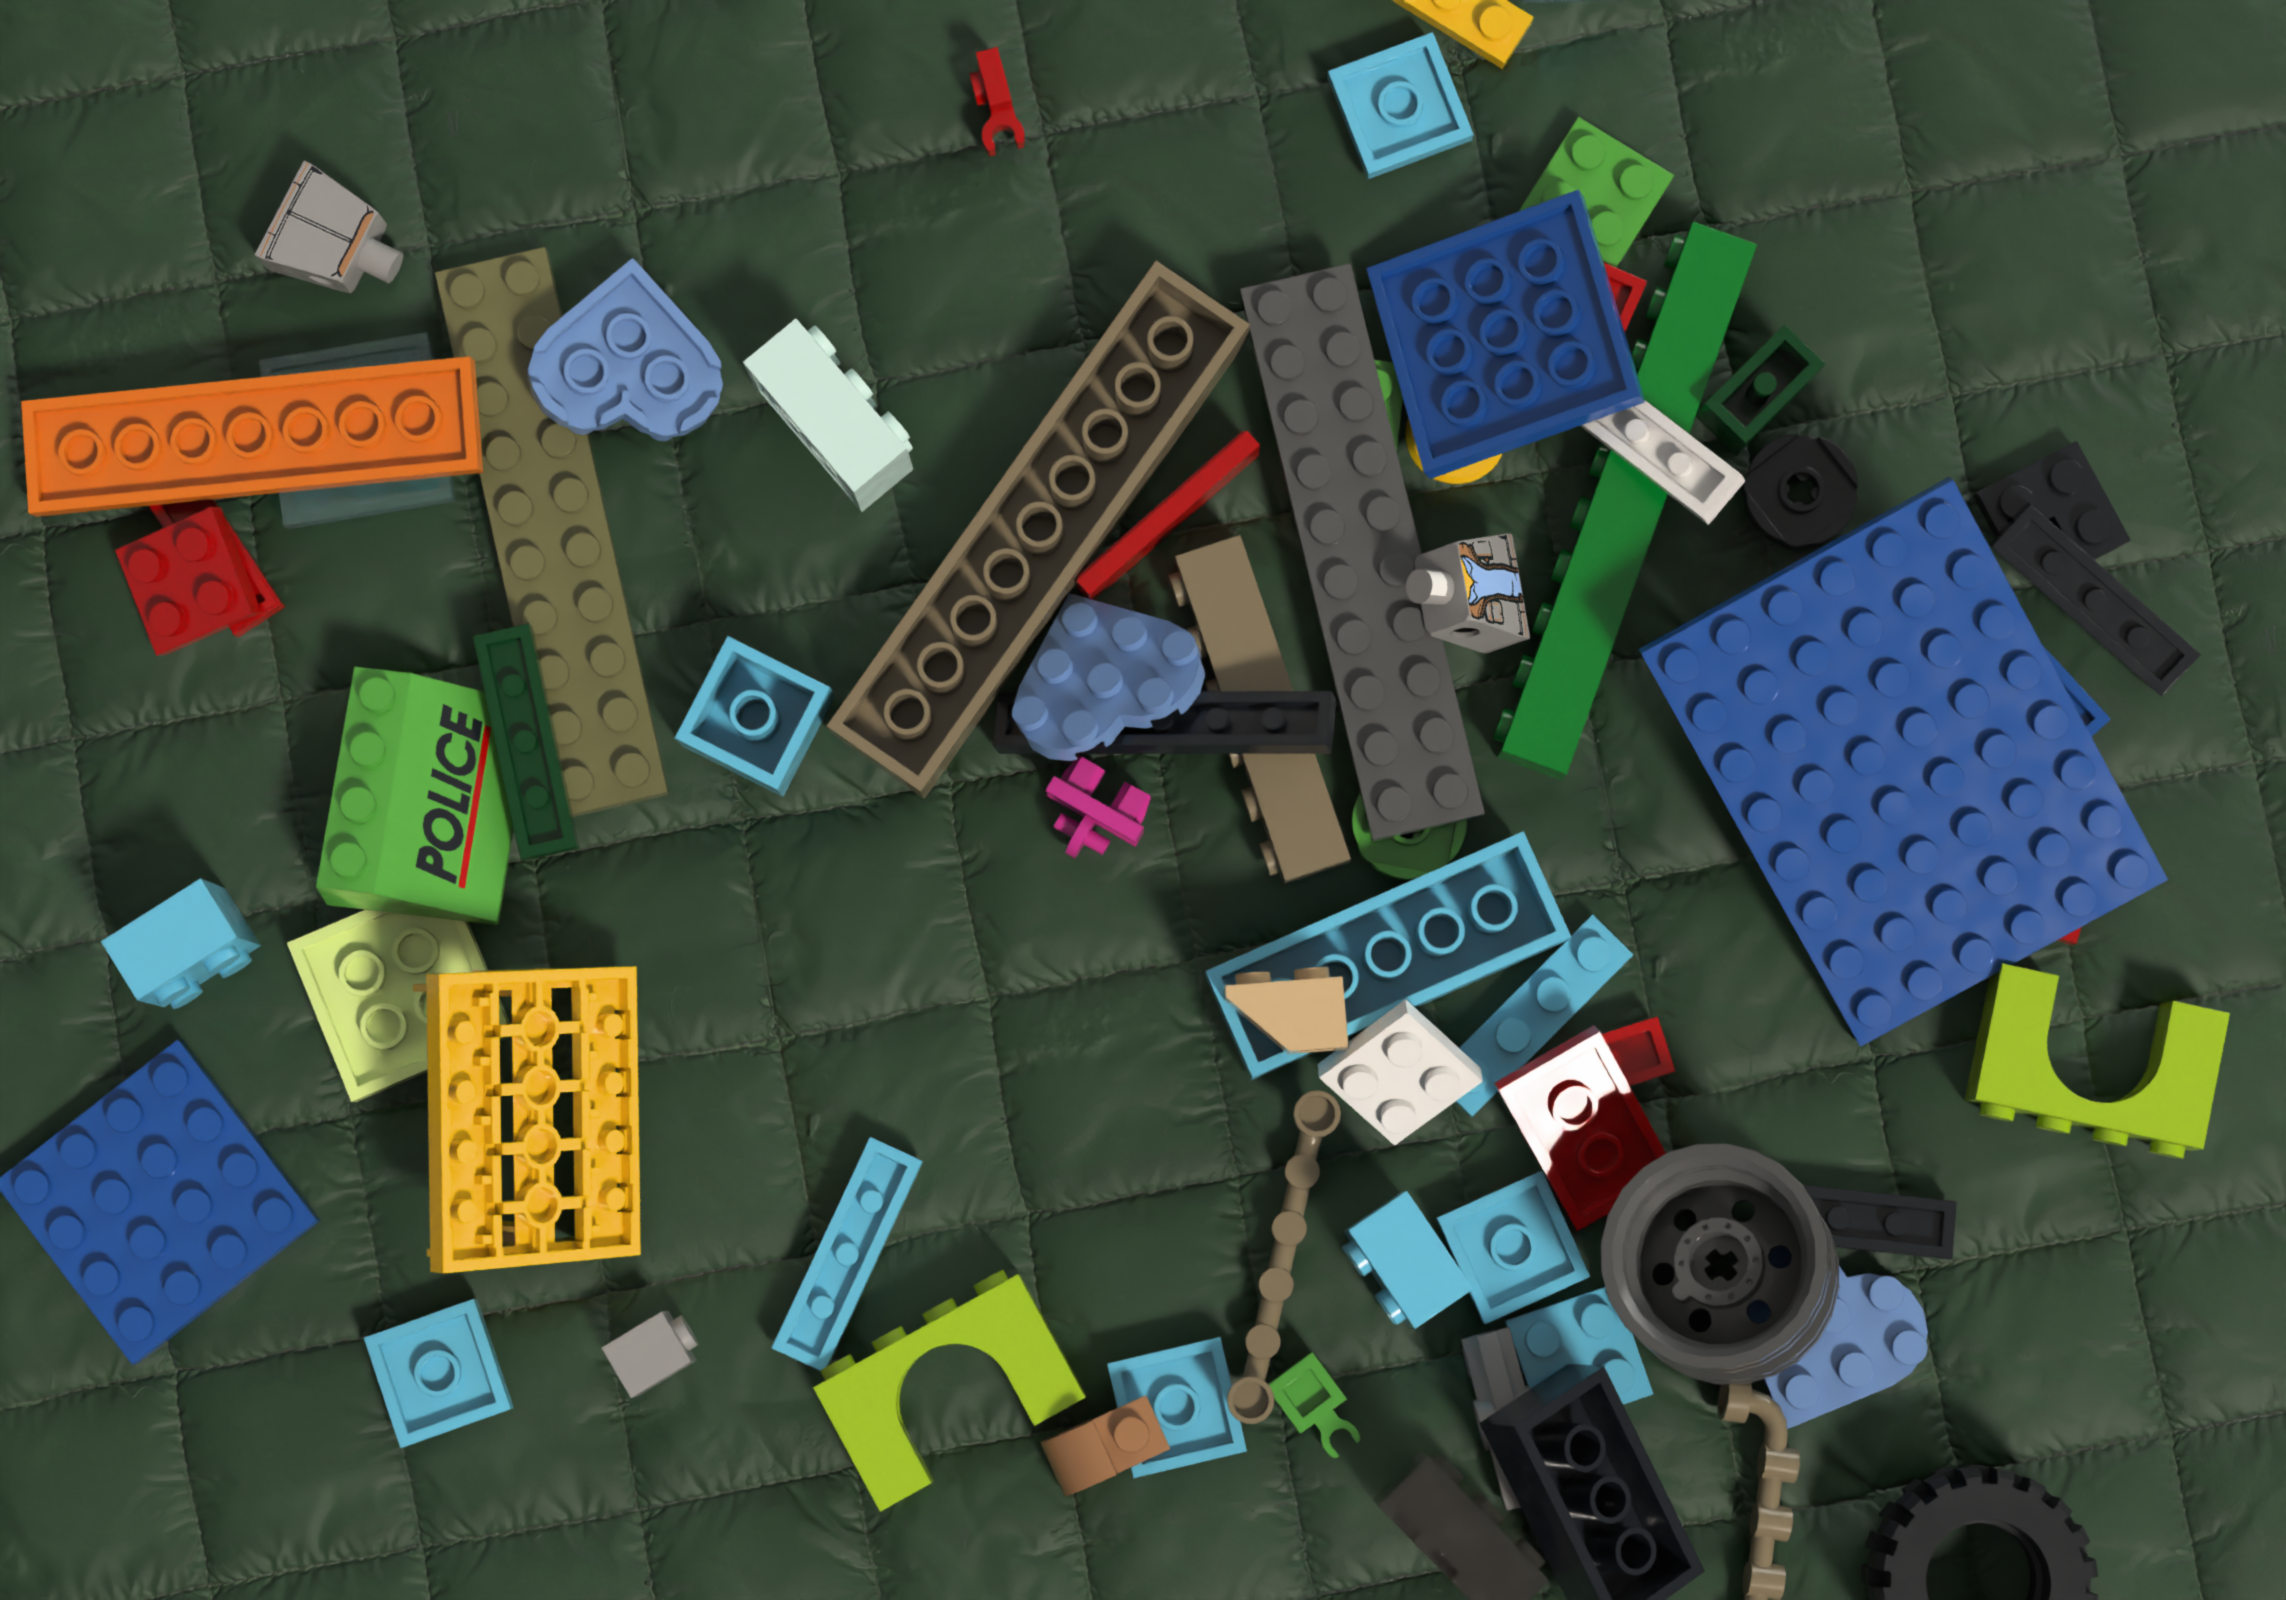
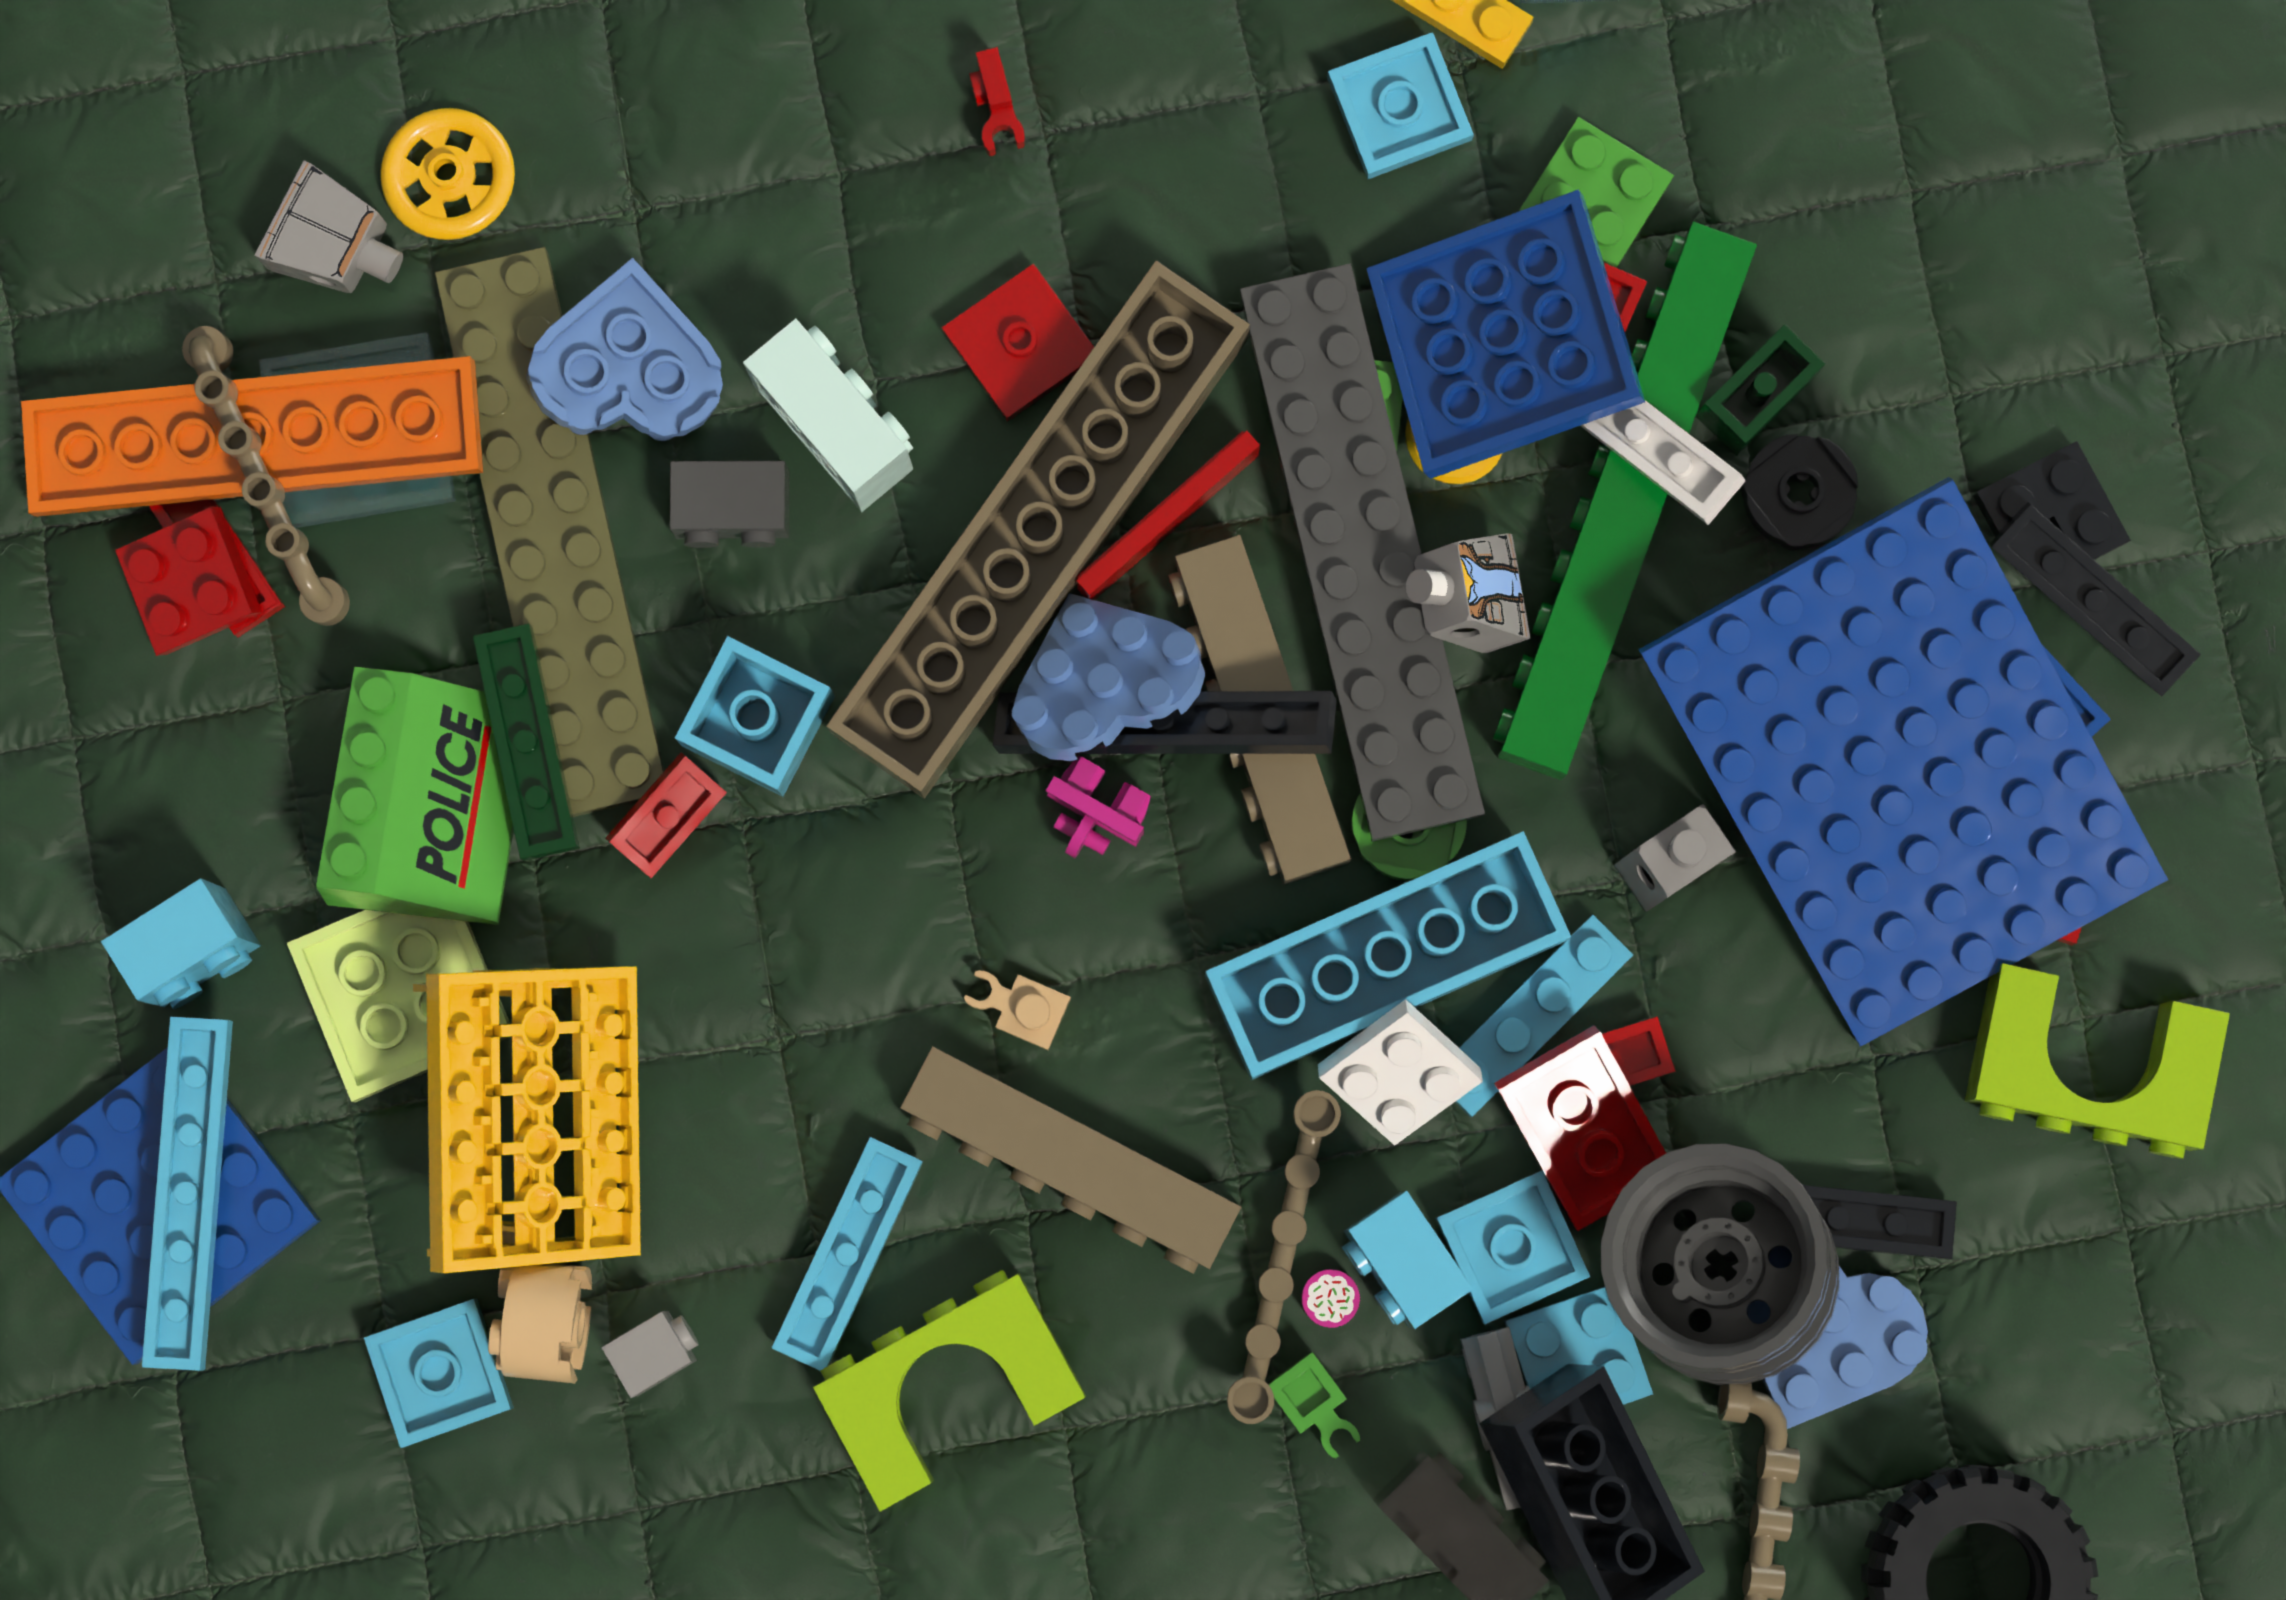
(187, 1194): none -> medium azure plate
(209, 355): none -> dark tan bar
(484, 200): none -> yellow plate
(542, 1322): none -> tan brick
(666, 815): none -> plate
(729, 502): none -> dark grey brick
(1019, 342): none -> red plate
(1026, 1010): none -> tan plate
(1070, 1158): none -> dark tan brick
(1105, 1445): medium nougat brick -> none
(1189, 1399): medium azure plate -> none
(1295, 1013): tan slope -> none
(1330, 1298): none -> tile
(1675, 857): none -> light grey torso

